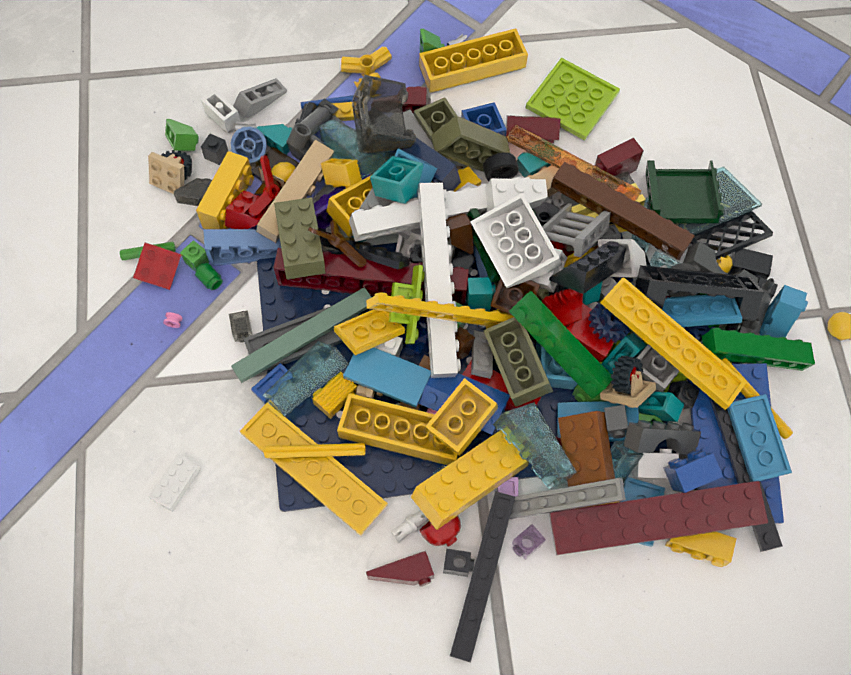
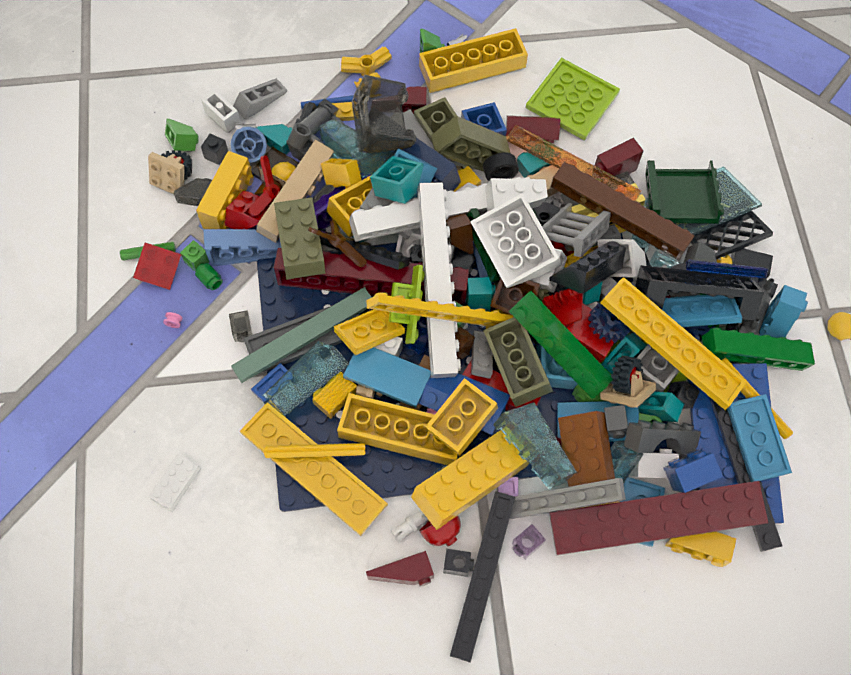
(724, 268): none -> clear blue axle

